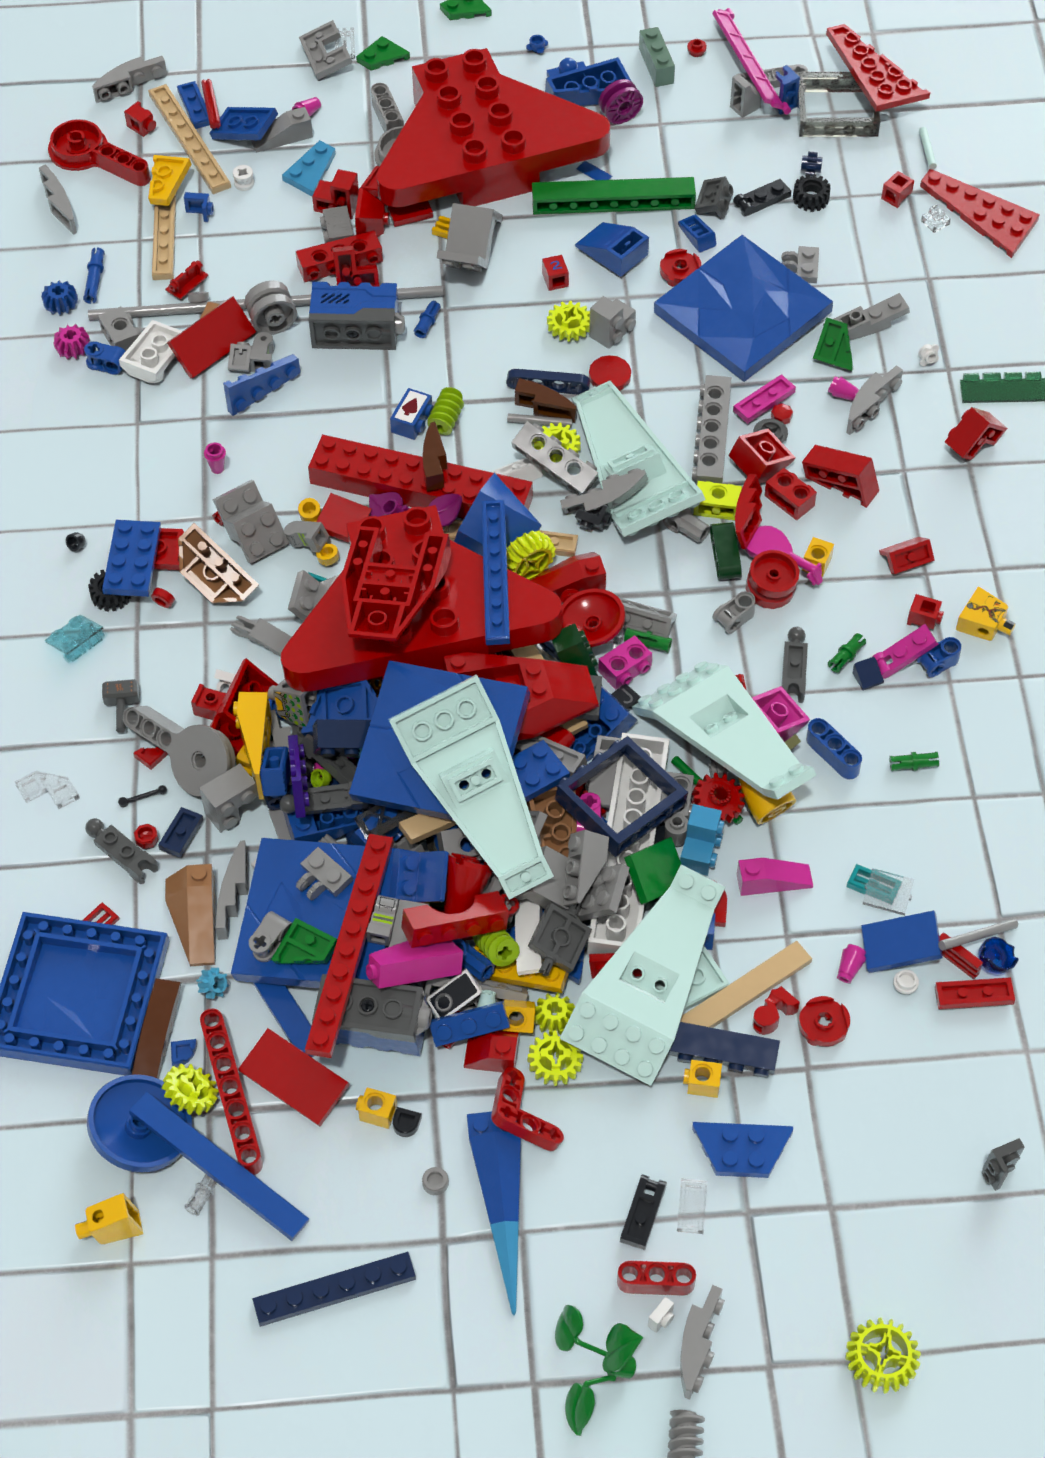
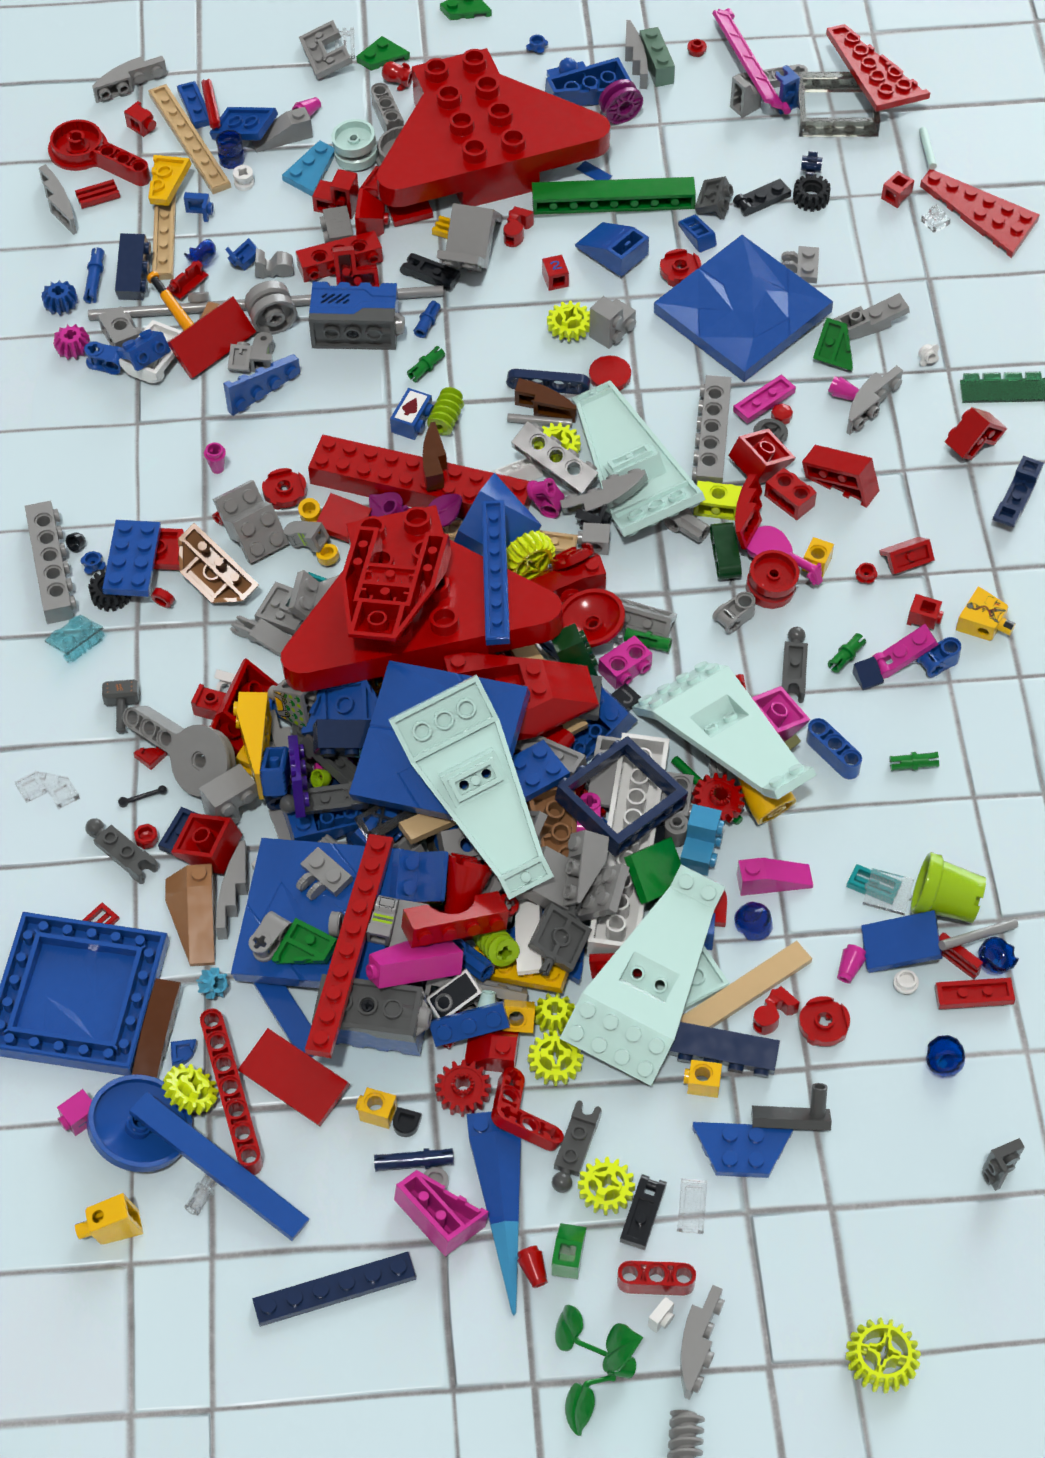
(49, 562): none -> light grey brick
(74, 1112): none -> dark pink brick
(92, 557): none -> blue plate
(97, 194): none -> red tile
(132, 266): none -> dark blue wedge
(144, 349): none -> blue bracket
(175, 308): none -> light orange piece
(203, 252): none -> clear blue hair
(207, 841): none -> red slope
(230, 149): none -> clear blue wheel
(243, 255): none -> blue bracket
(275, 609): none -> light grey plate
(278, 265): none -> light grey leg
(284, 498): none -> red plate
(335, 923): none -> light grey tile
(354, 144): none -> light aqua wheel
(398, 74): none -> red animal
(414, 1159): none -> dark blue pin
(426, 363): none -> green pin
(430, 271): none -> black plate
(439, 1213): none -> dark pink wedge
(459, 1100): none -> red gear
(516, 223): none -> red leg
(533, 1265): none -> red cone
(546, 497): none -> dark pink piece
(568, 1251): none -> green slope
(571, 556): none -> red tile
(575, 1146): none -> dark grey plate
(597, 535): none -> light grey brick
(598, 1177): none -> neon yellow gear
(636, 53): none -> light grey slope
(754, 921): none -> clear blue hair
(811, 1118): none -> dark grey piece
(866, 568): none -> red plate
(945, 1056): none -> clear blue hair
(947, 890): none -> lime piece
(1019, 492): none -> dark blue slope

